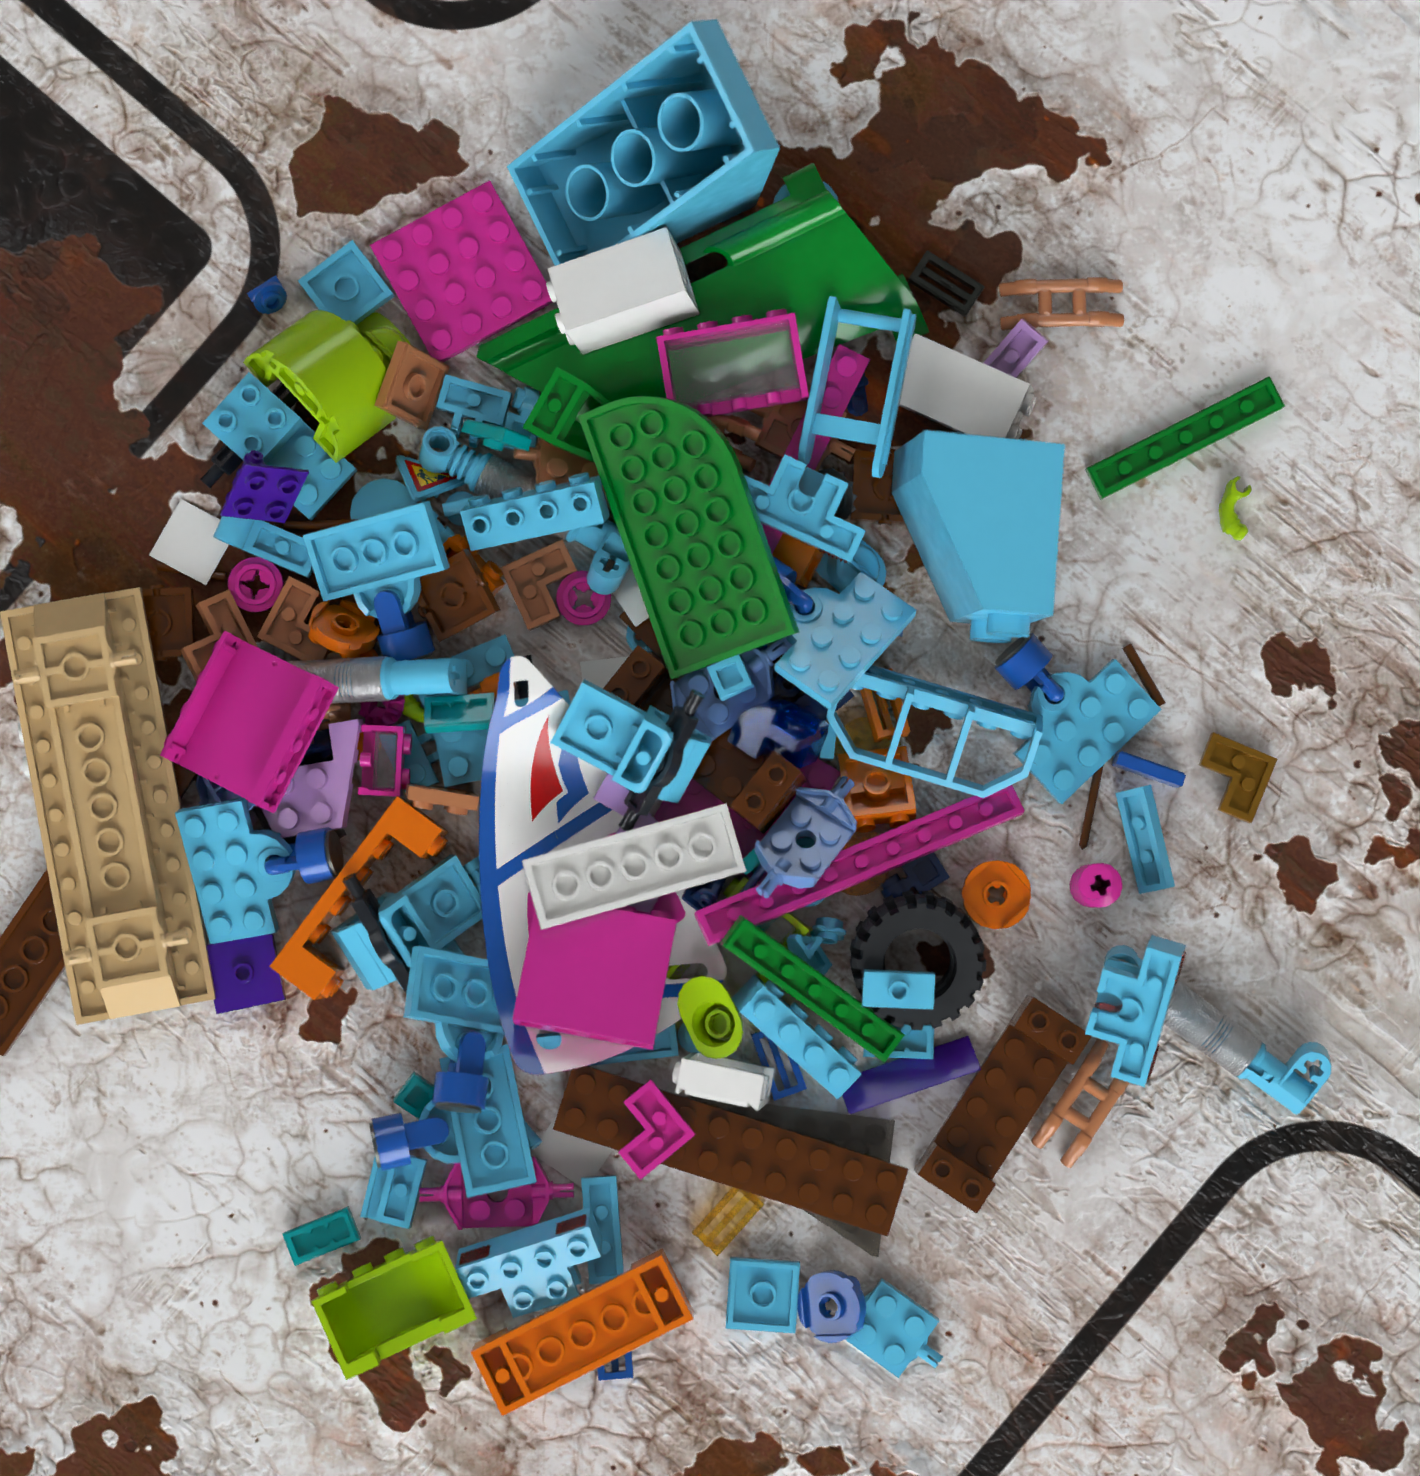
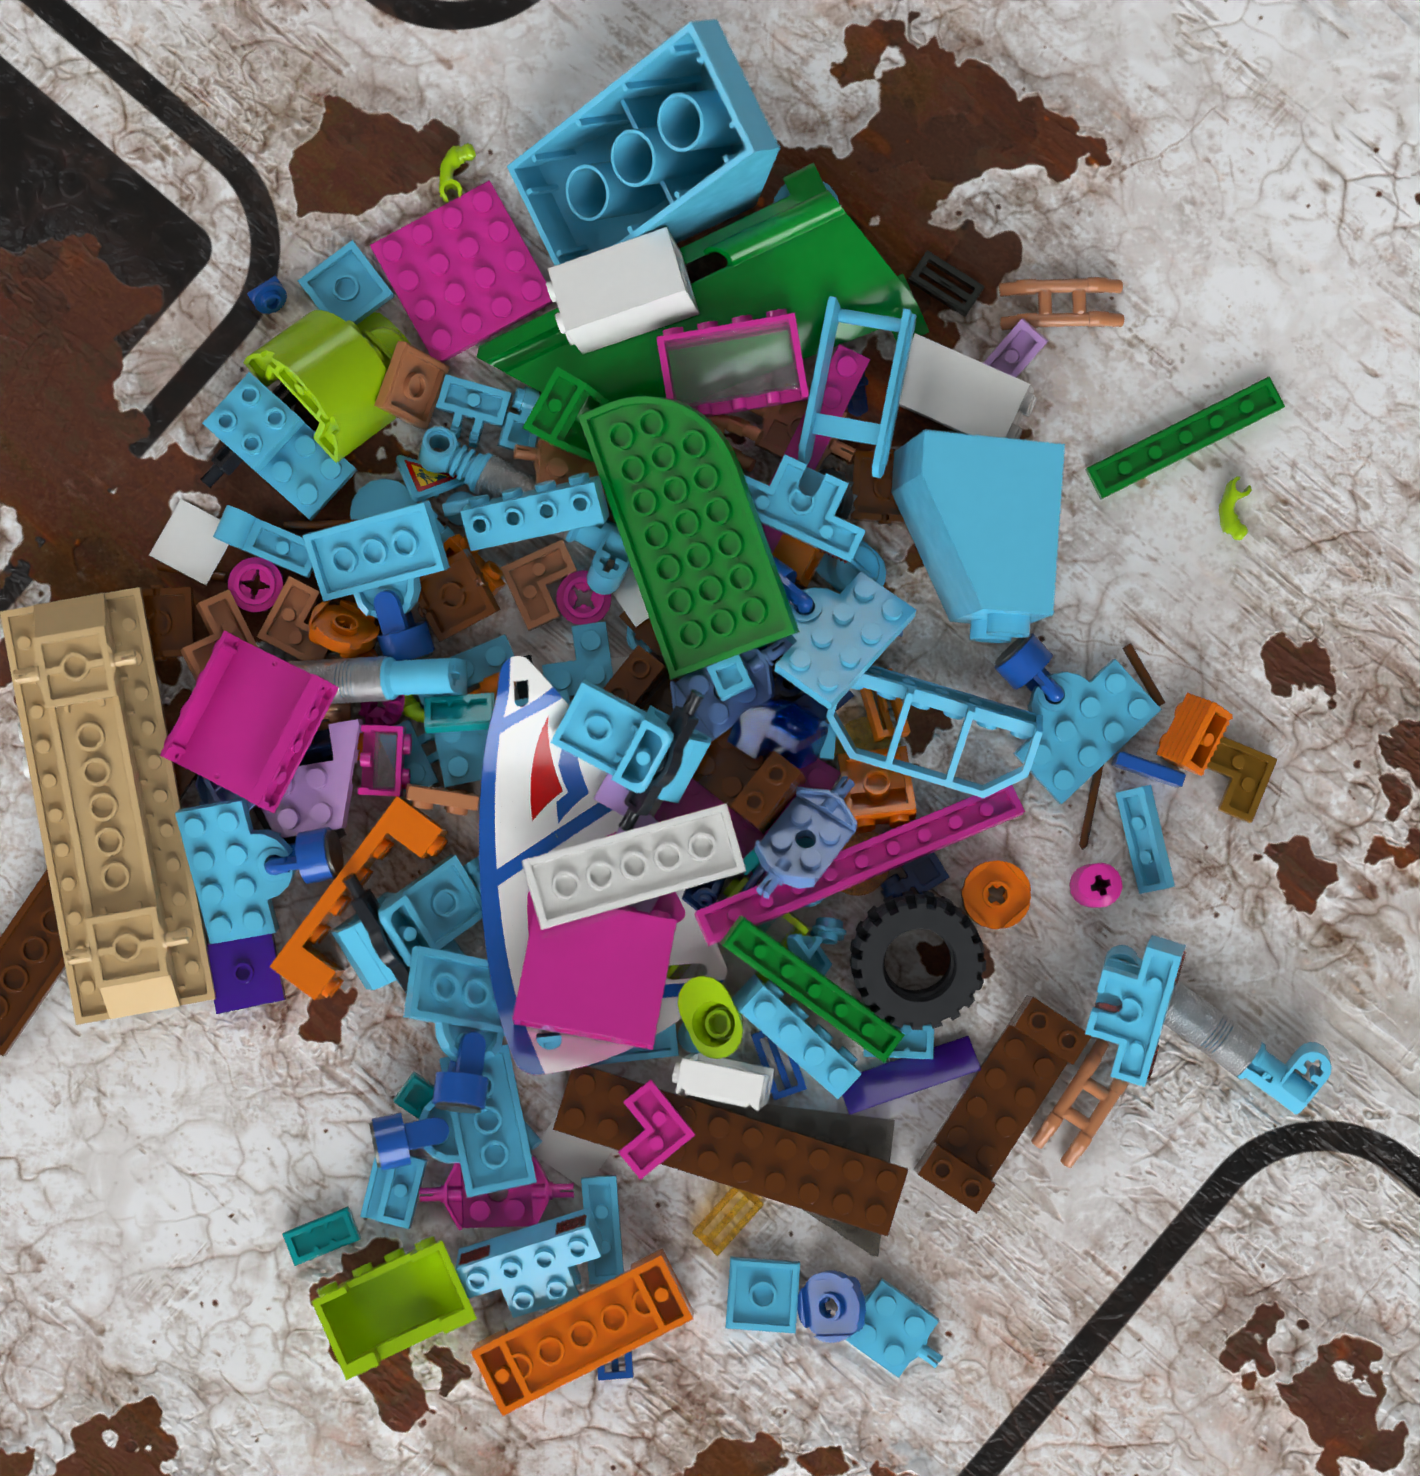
(263, 490): dark purple hinge -> none
(454, 159): none -> lime piece
(496, 436): teal plate -> none
(591, 661): none -> medium azure plate
(898, 989): medium azure plate -> none
(1194, 734): none -> orange brick

